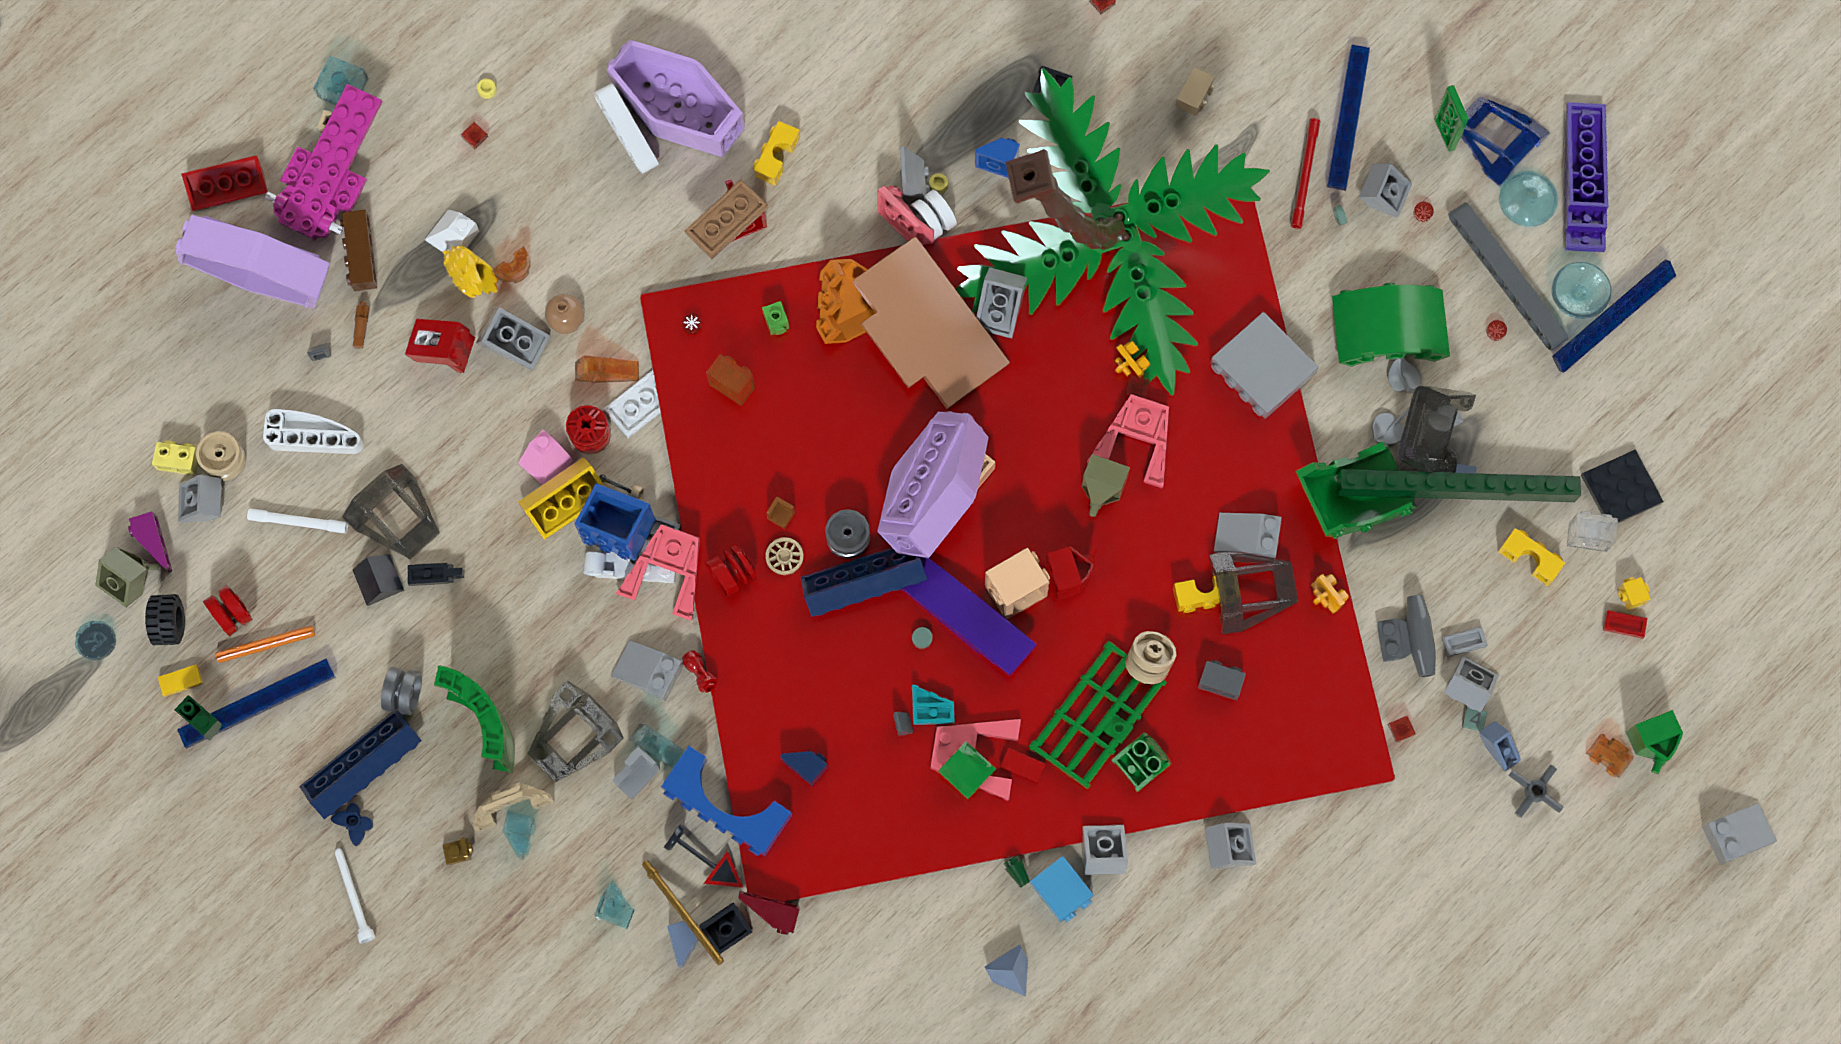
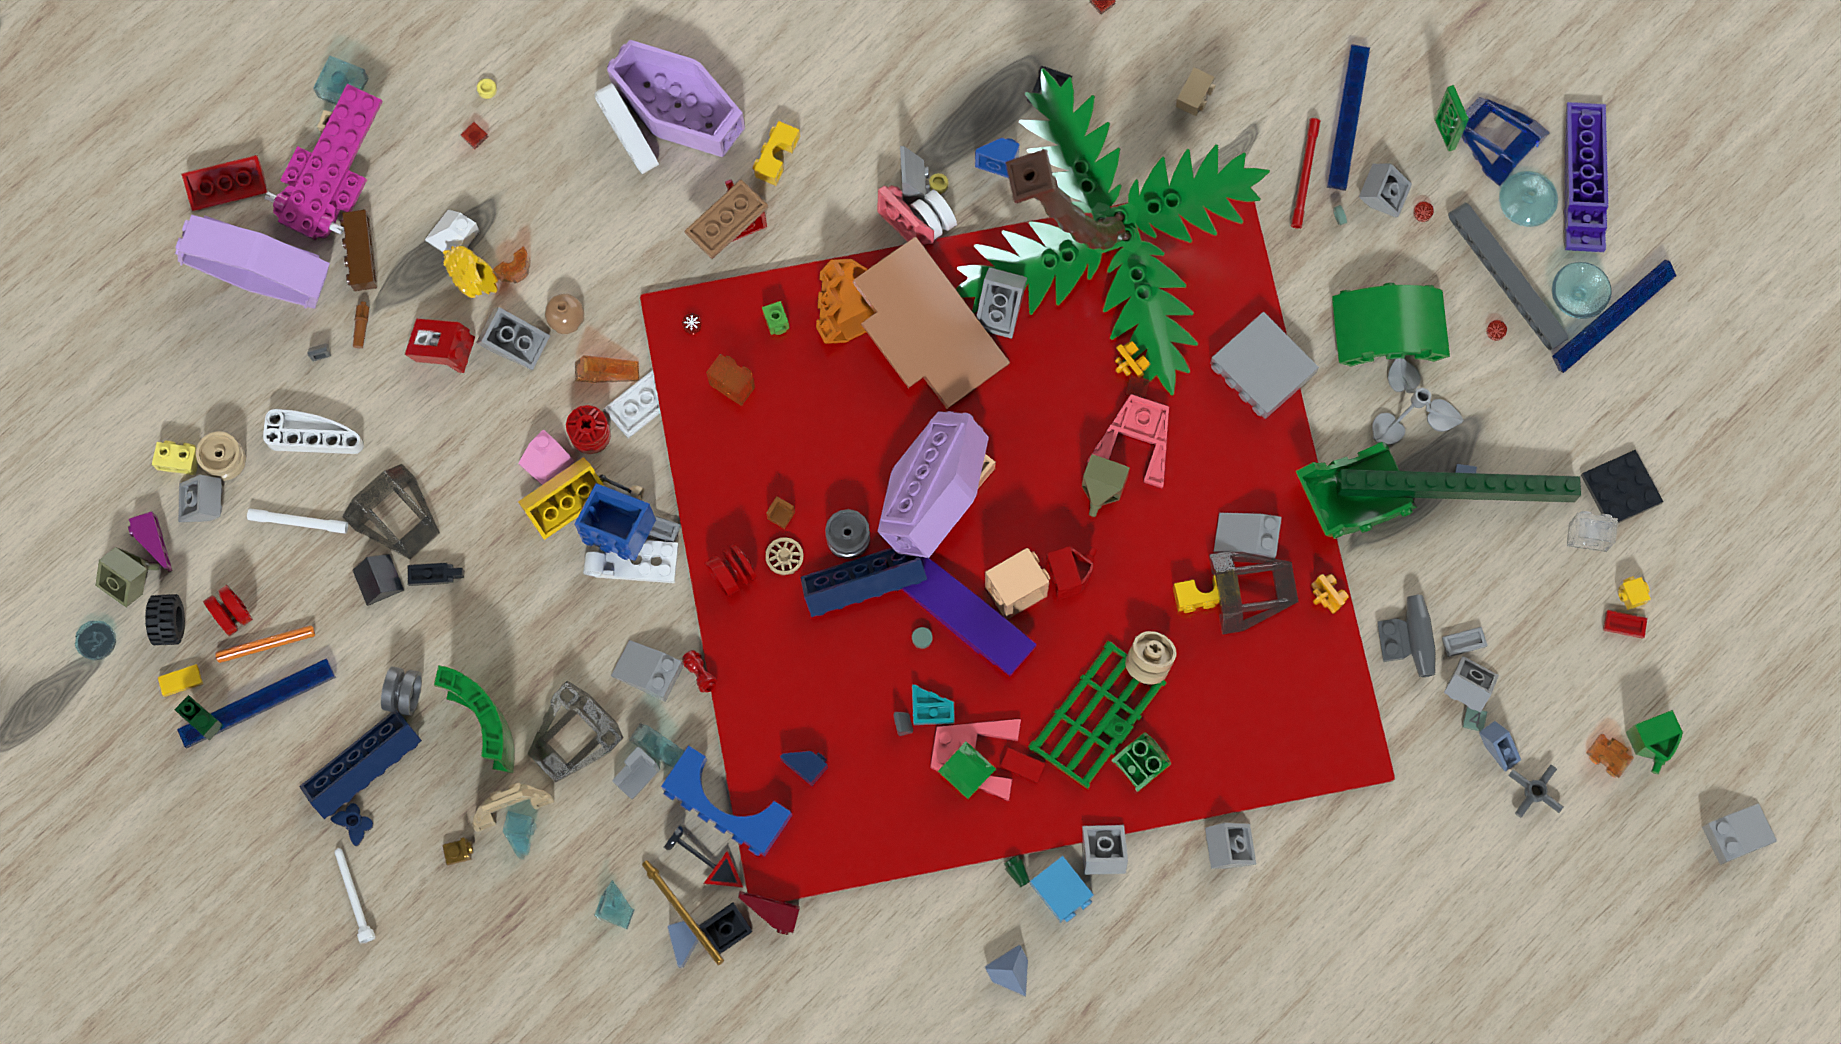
(674, 552): coral wing -> none
(1222, 680): dark grey brick -> none
(1401, 729): clear red plate -> none
(1430, 428): clear smoke windscreen -> none
(1547, 563): yellow arch -> none

